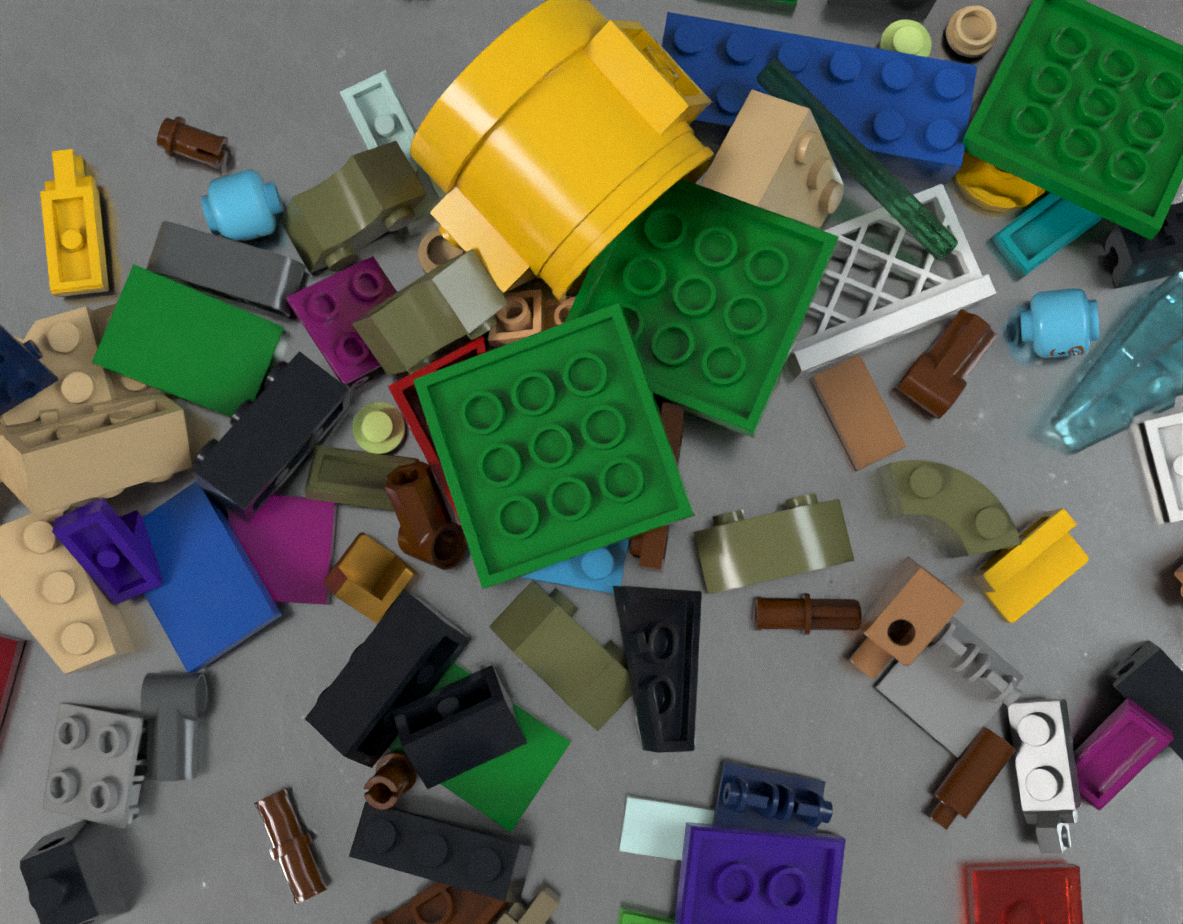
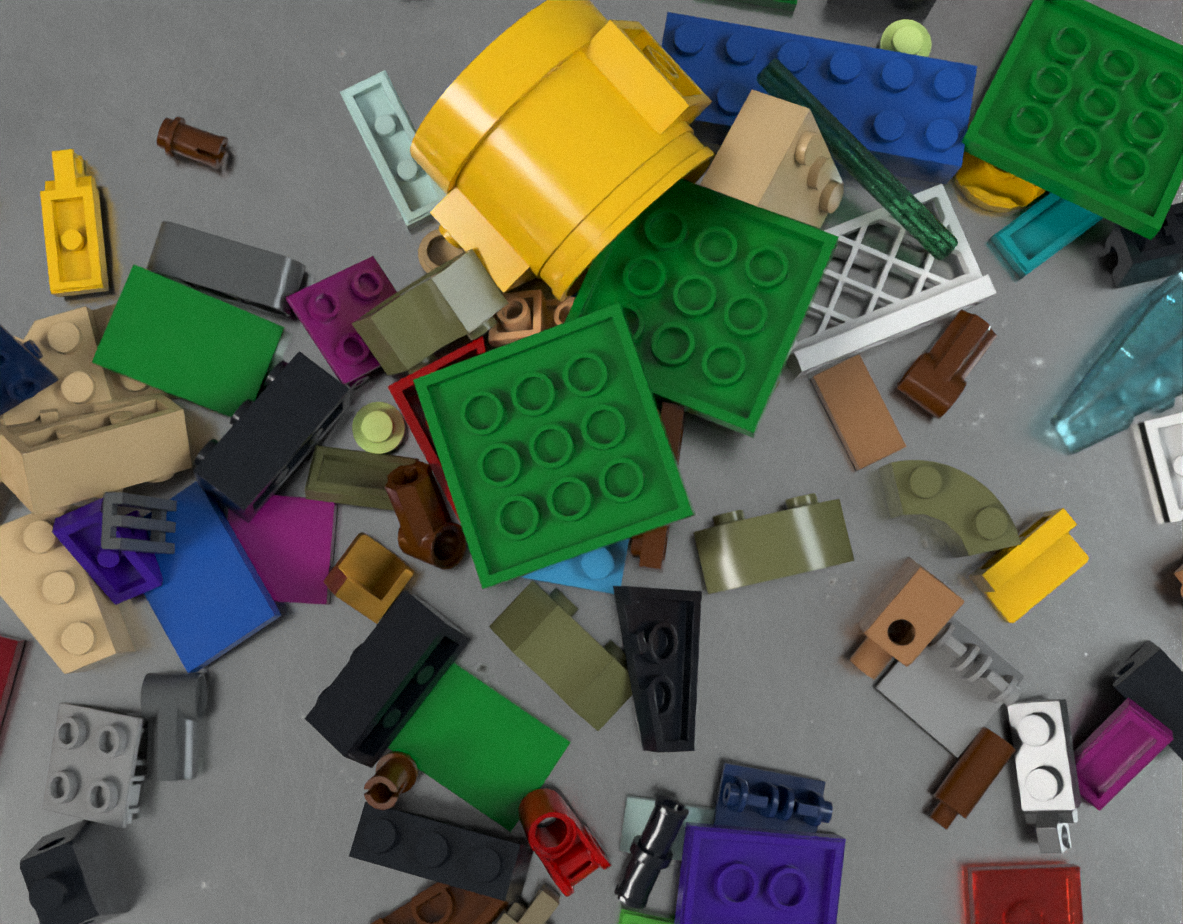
(157, 523): none -> dark grey tile
(241, 206): medium azure head -> none
(290, 846): reddish brown pin -> none
(353, 207): olive brick -> none
(459, 727): black brick -> none
(566, 845): none -> red piece
(651, 852): none -> black pin
(807, 614): reddish brown axle -> none
(972, 31): tan plate -> none
(1060, 323): medium azure head -> none

